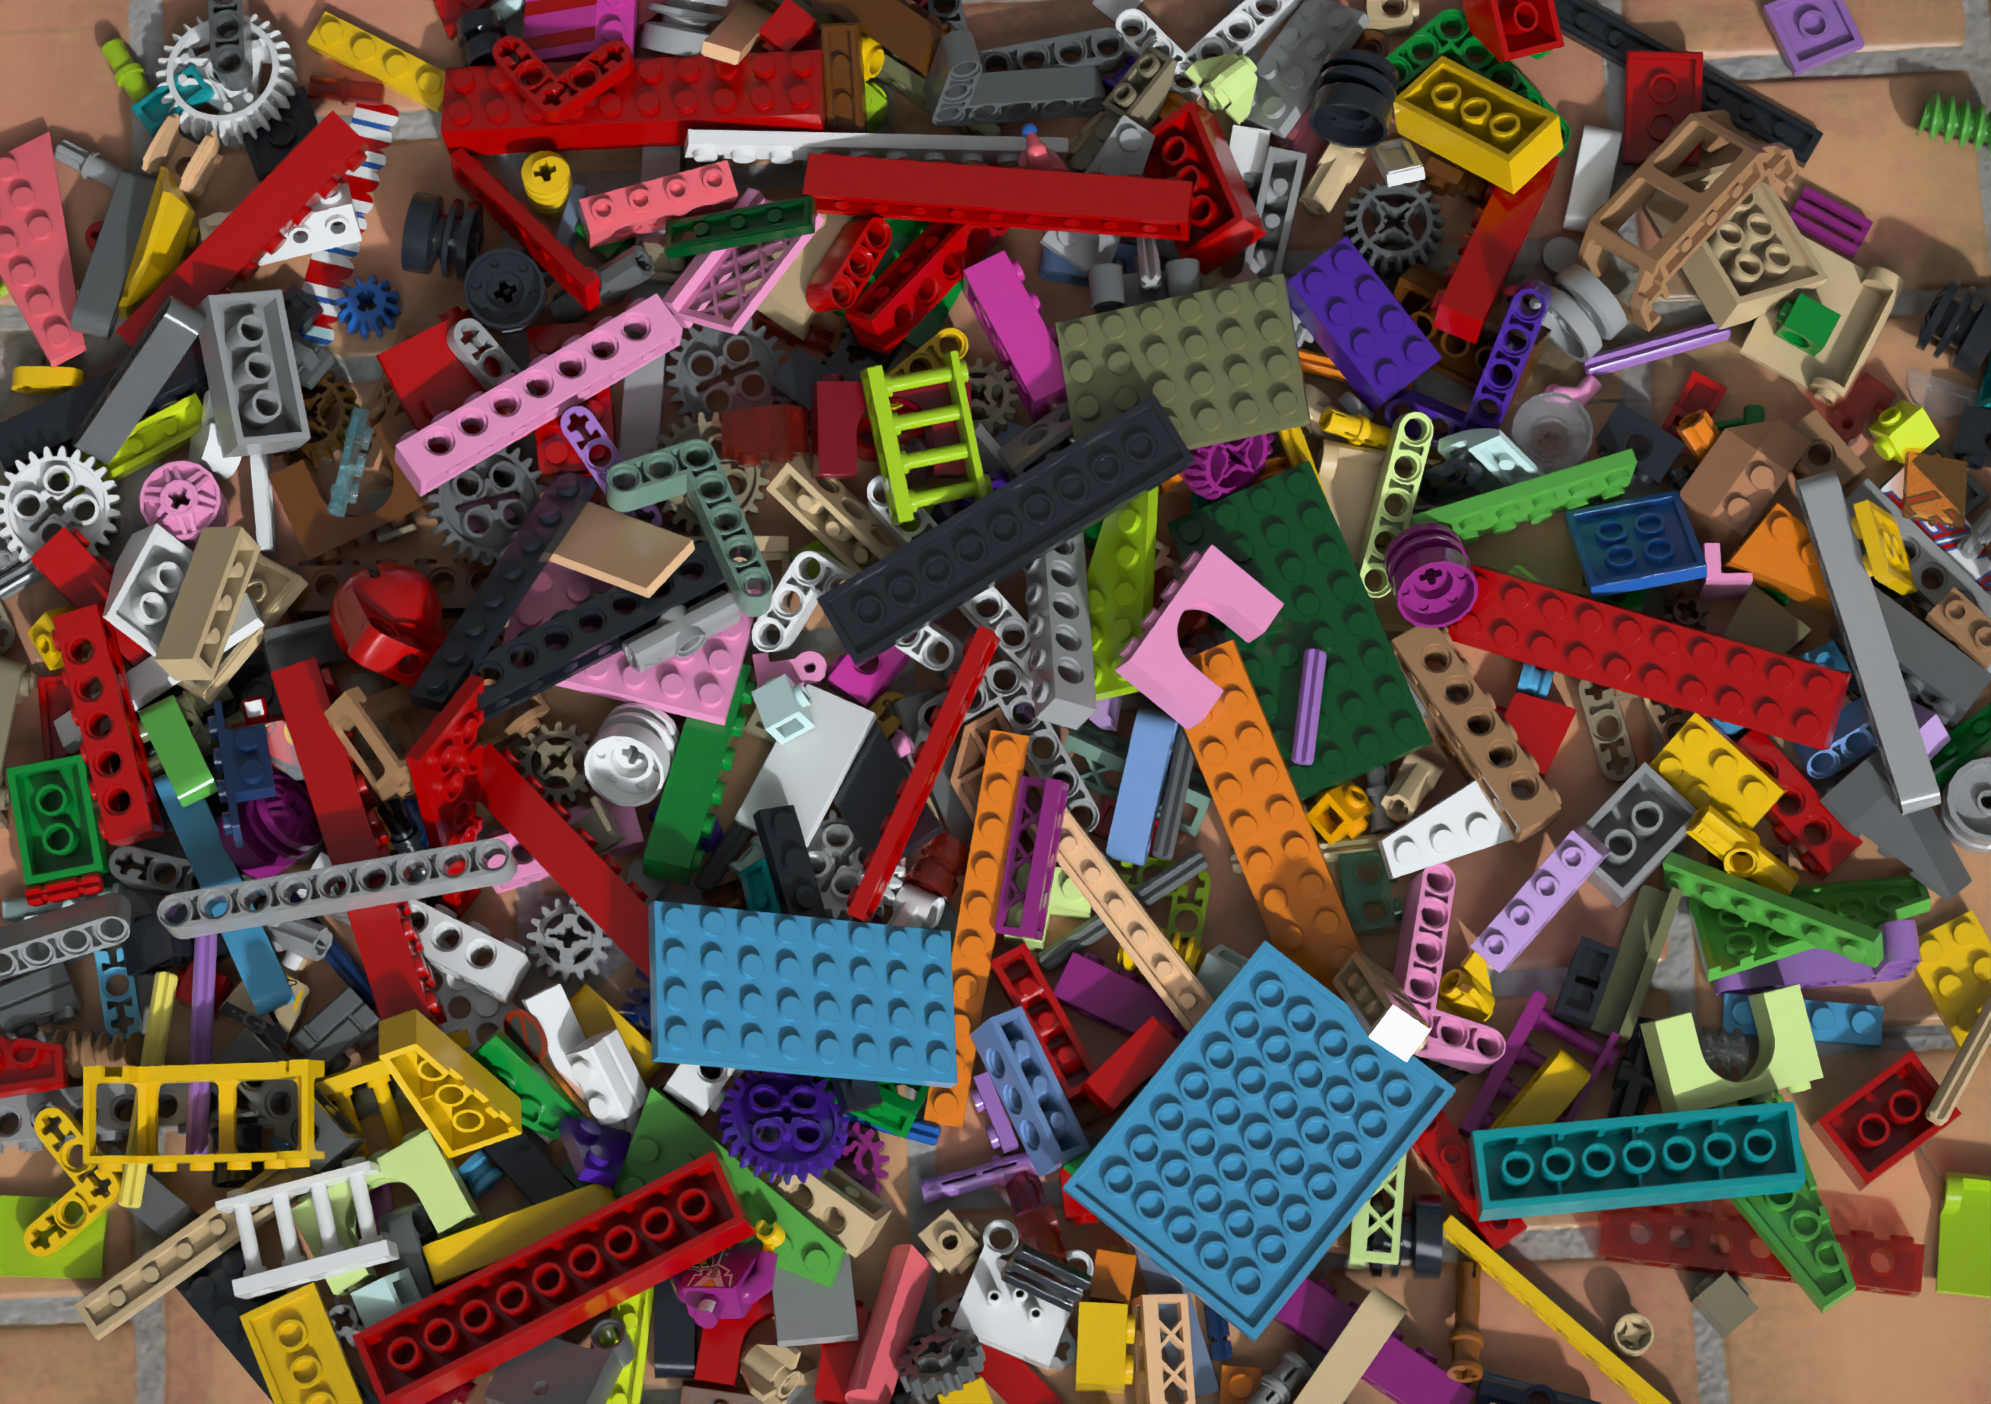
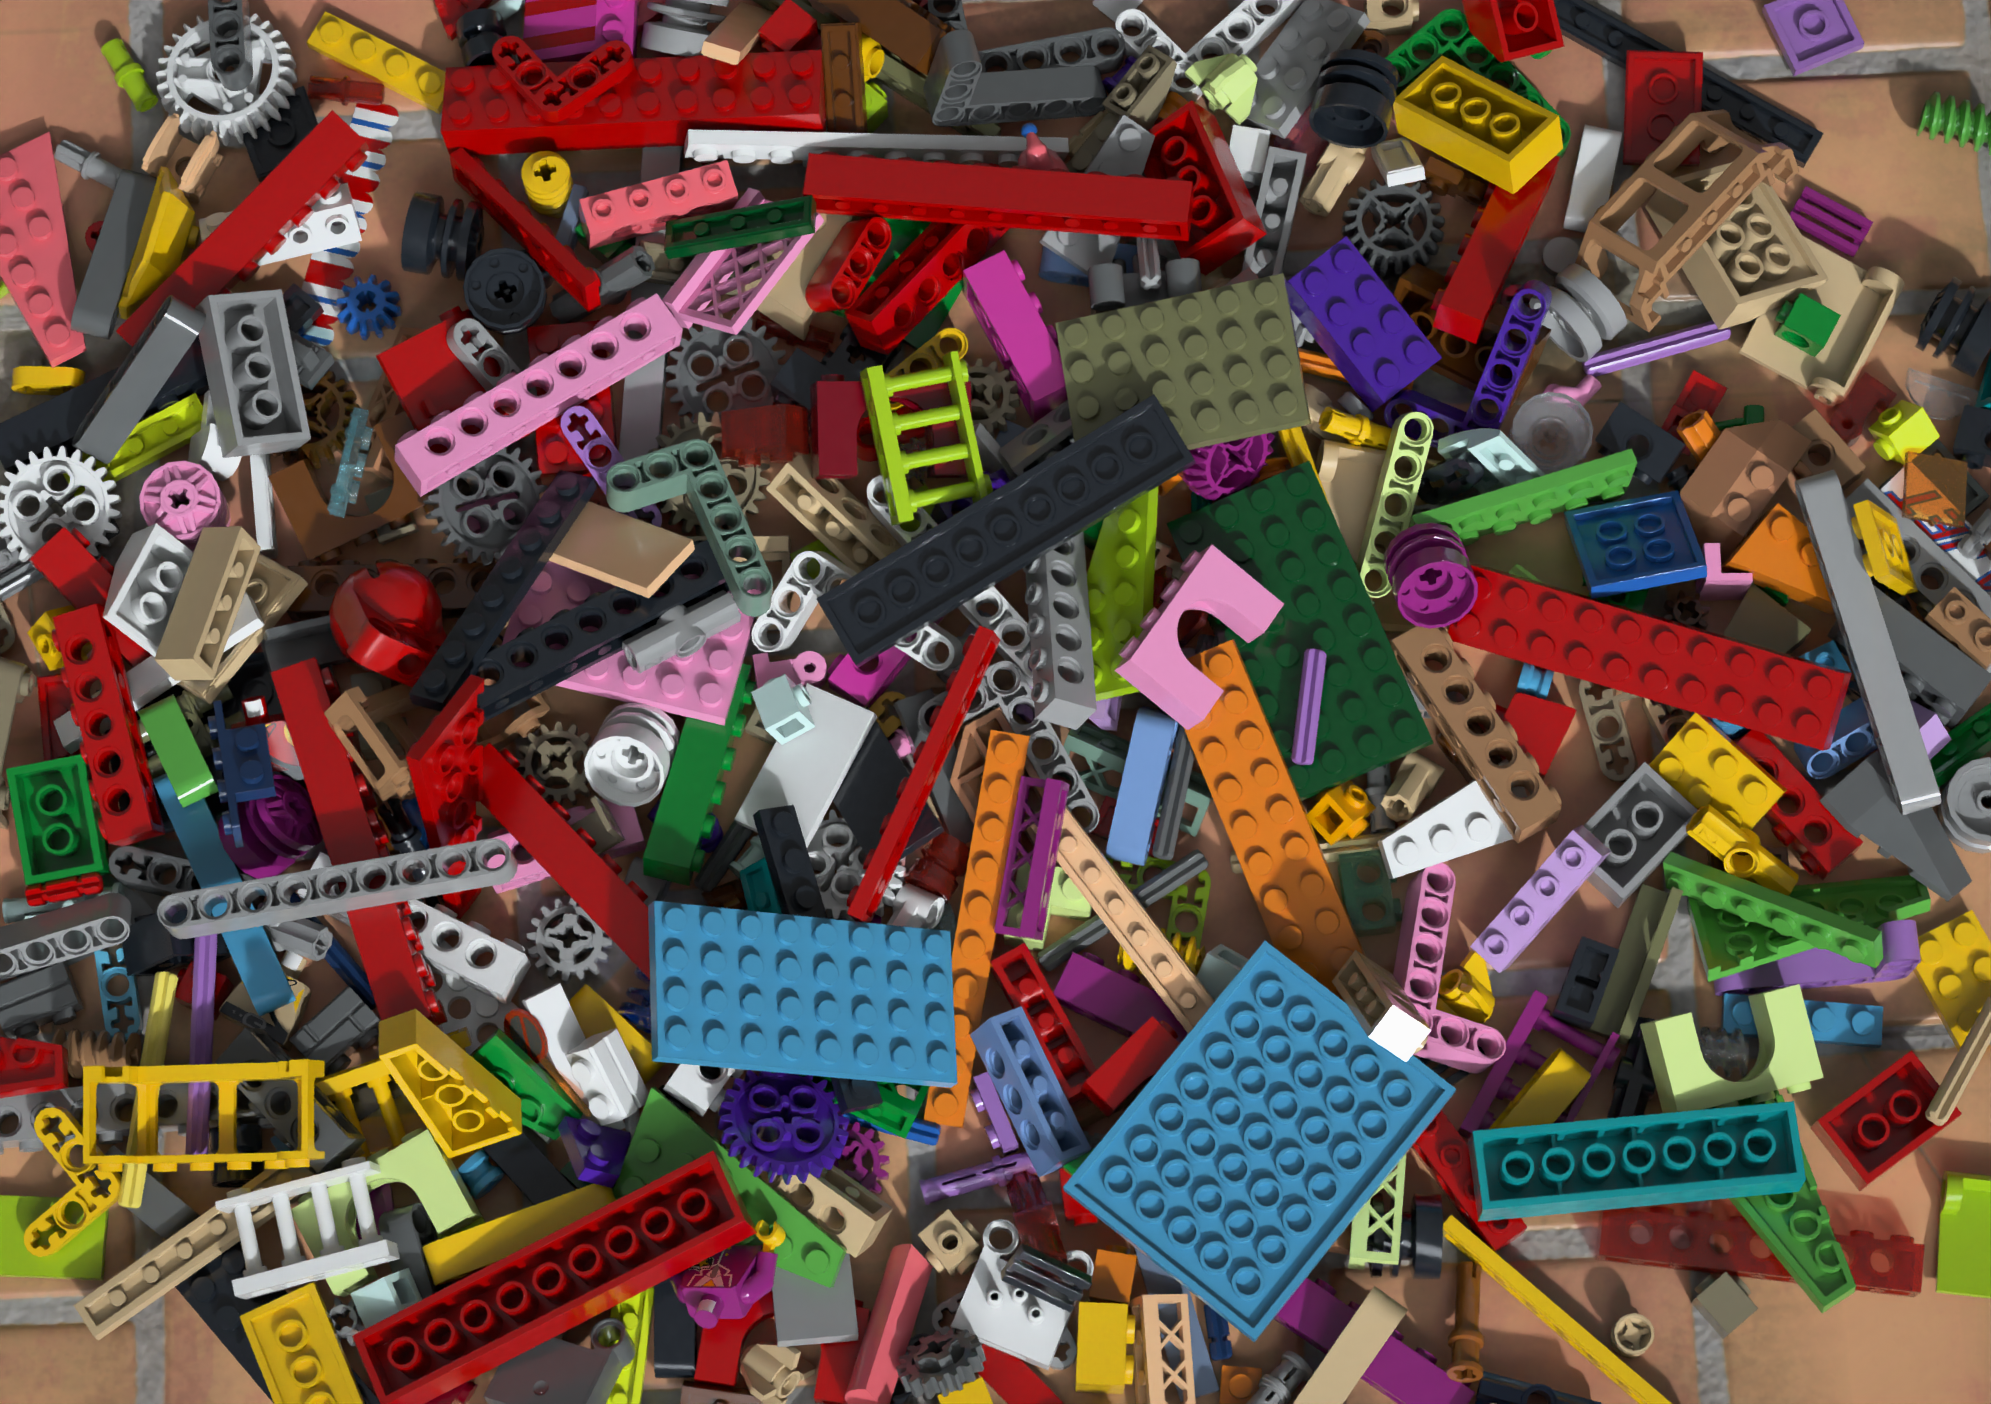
(153, 112): teal tile -> none

